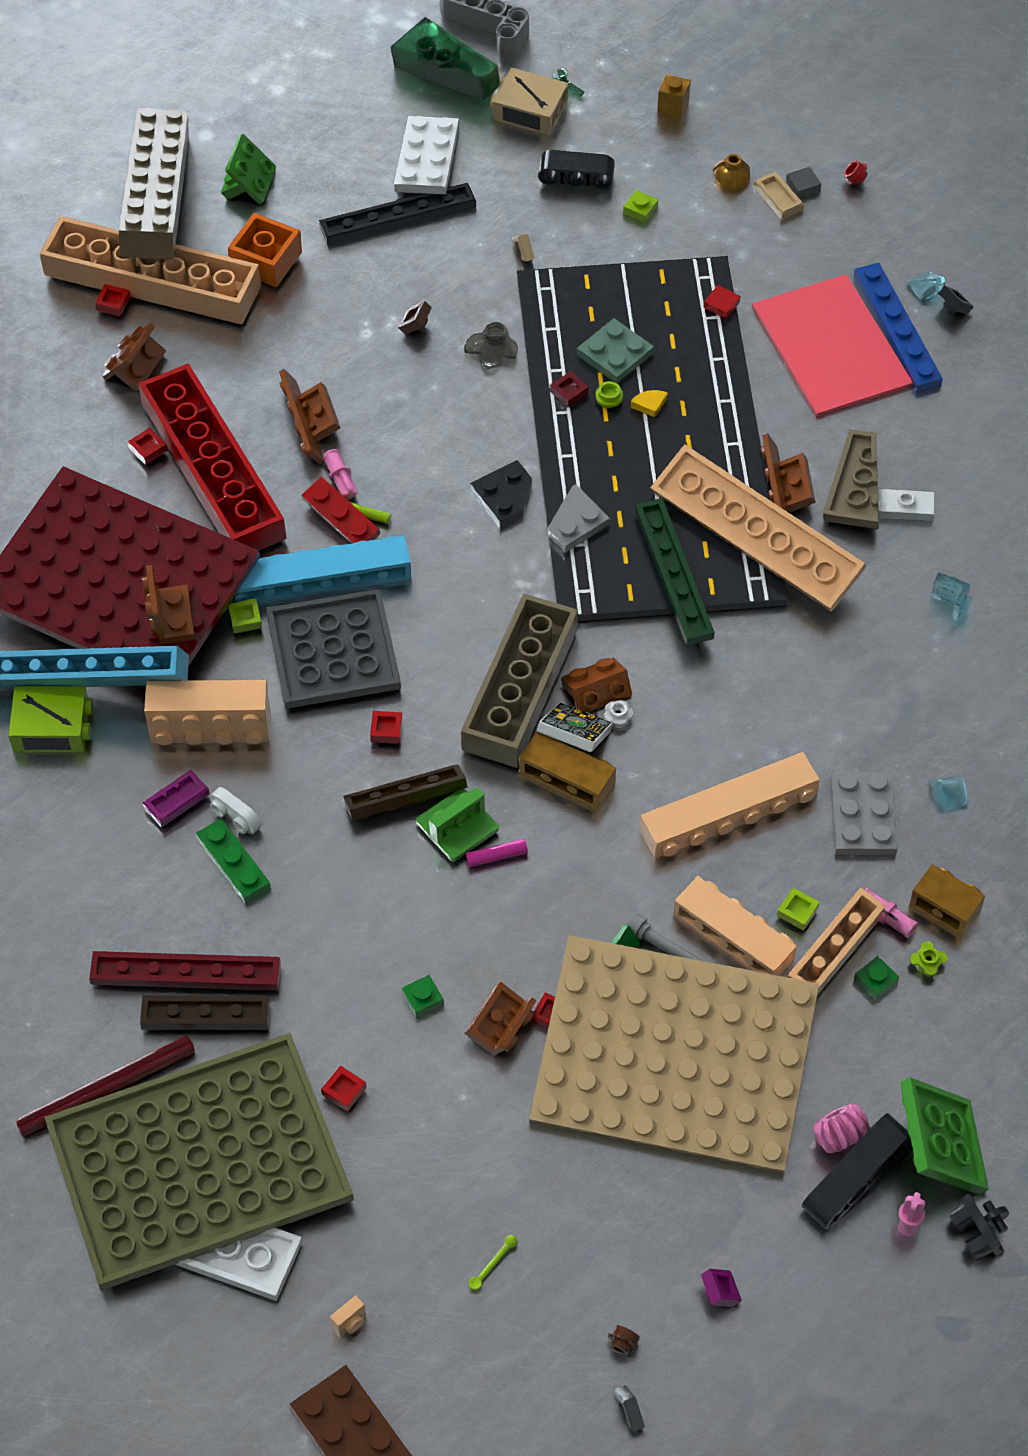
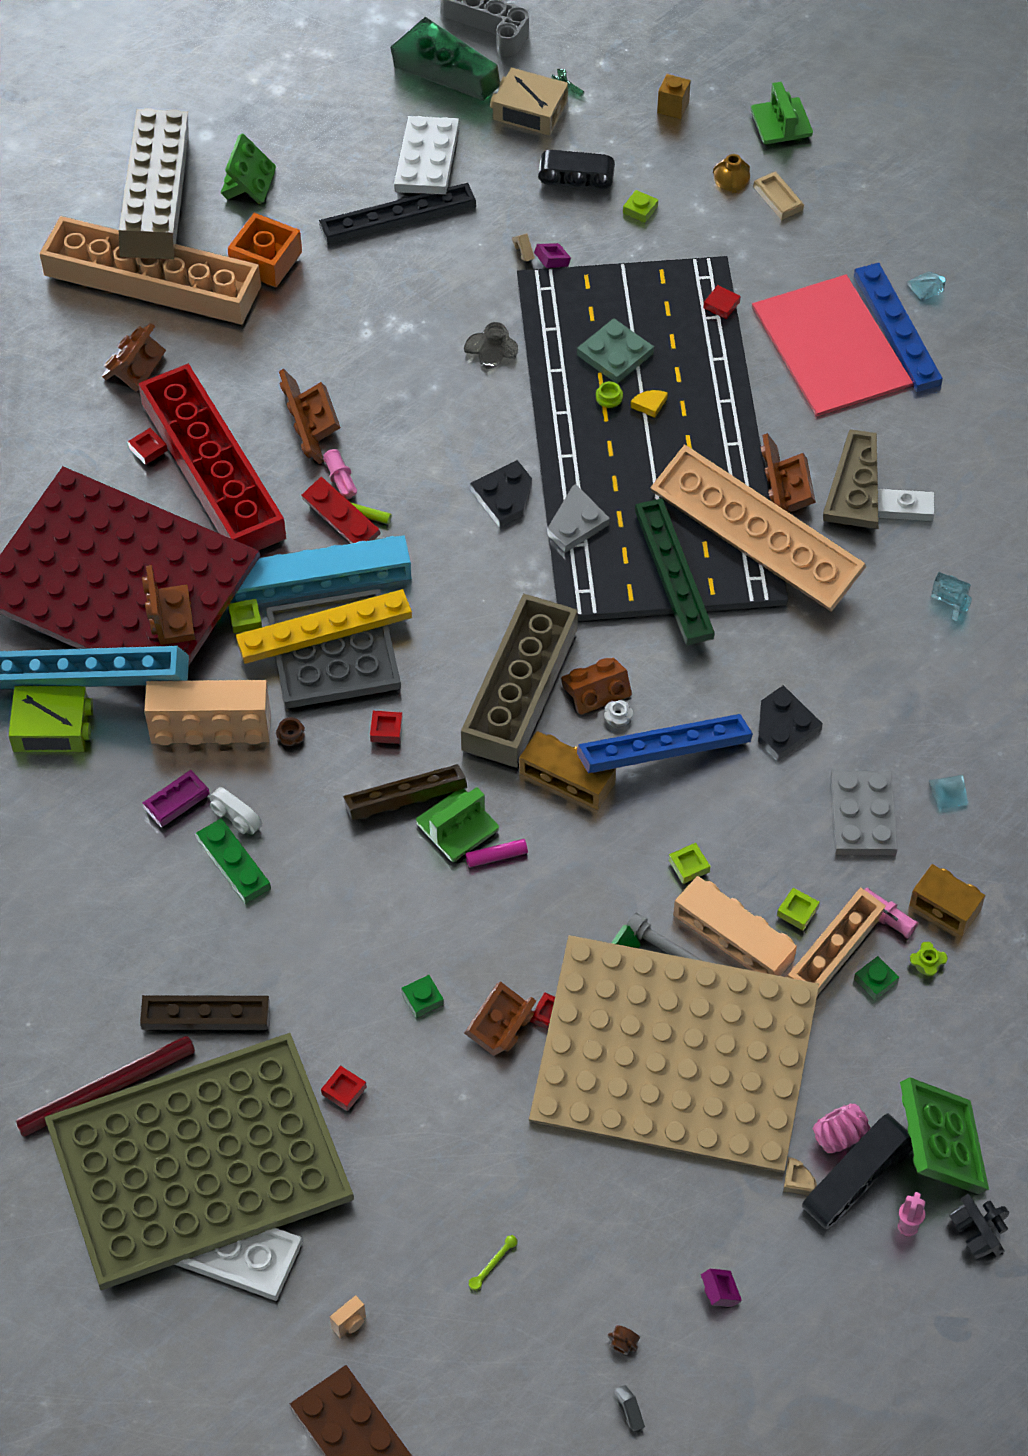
(112, 300): red plate -> none
(185, 970): dark red plate -> none
(290, 725): none -> reddish brown plate
(323, 626): none -> yellow plate
(415, 317): reddish brown plate -> none
(552, 255): none -> magenta plate
(569, 389): dark red tile -> none
(574, 727): tile -> none
(664, 743): none -> blue plate
(689, 863): none -> lime plate
(729, 805): light nougat brick -> none
(781, 117): none -> bright green bracket
(785, 723): none -> black plate
(798, 1178): none -> tan tile
(803, 182): dark grey tile -> none
(856, 172): red plate -> none
(955, 300): black plate -> none

